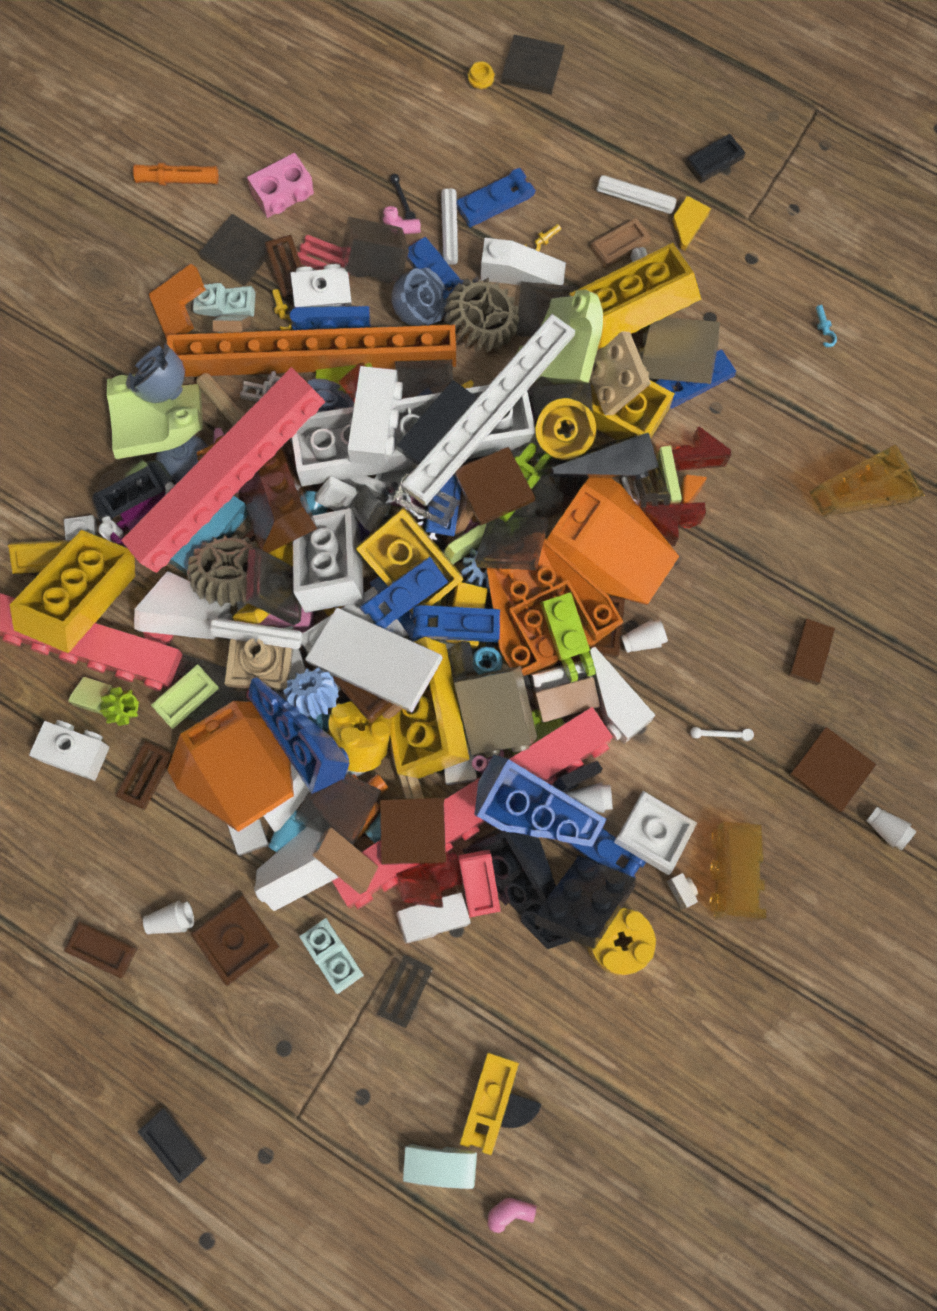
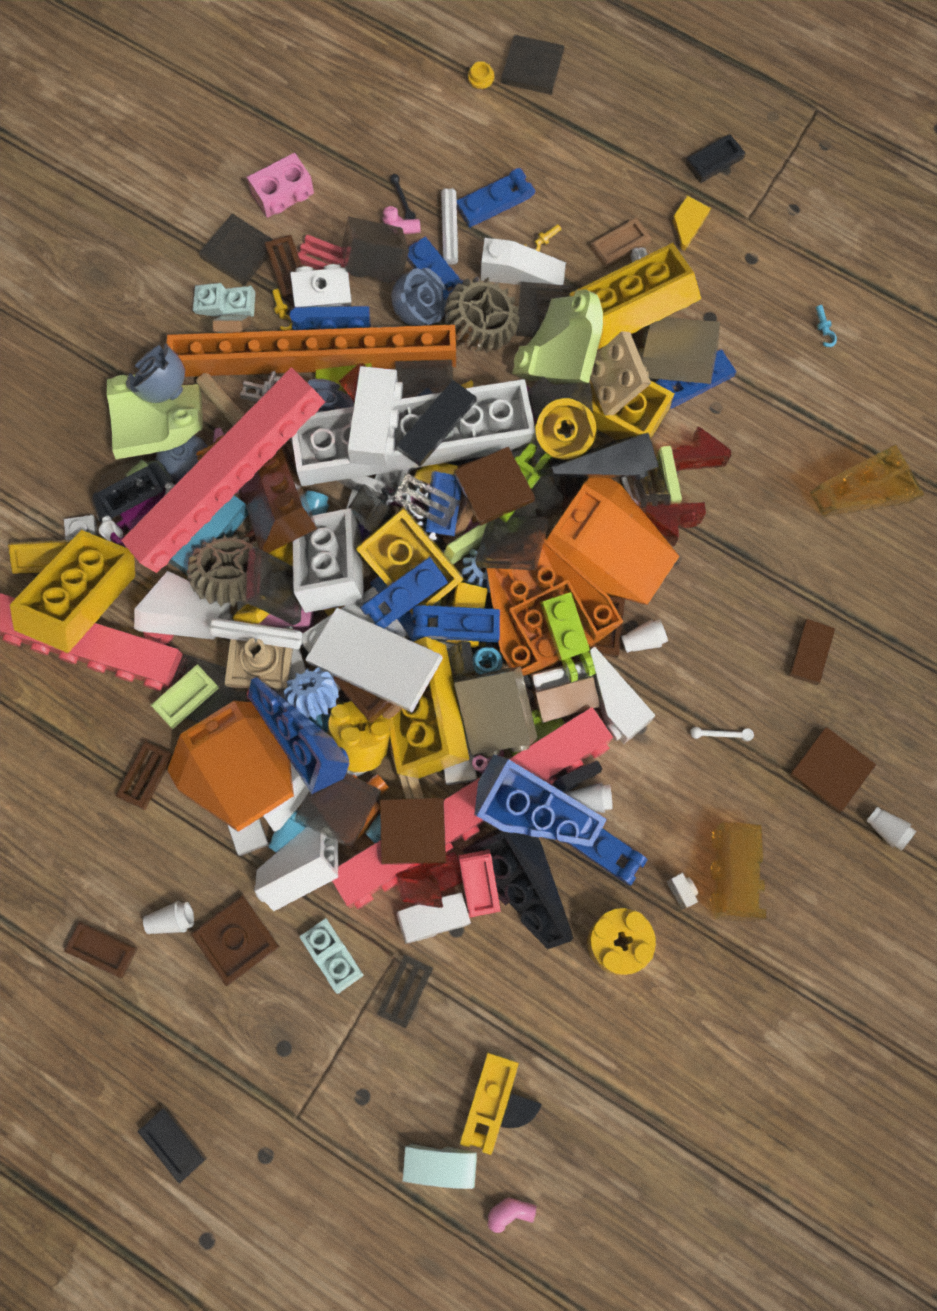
(70, 750): white brick -> none
(88, 694): yellowish green slope -> none
(119, 706): lime gear -> none
(171, 298): orange tile -> none
(175, 174): orange pin -> none
(335, 494): white tile -> none
(345, 860): medium nougat tile -> none
(488, 410): white tile -> none
(585, 901): black plate -> none
(636, 194): white axle -> none
(655, 833): white tile -> none
(690, 487): orange slope -> none

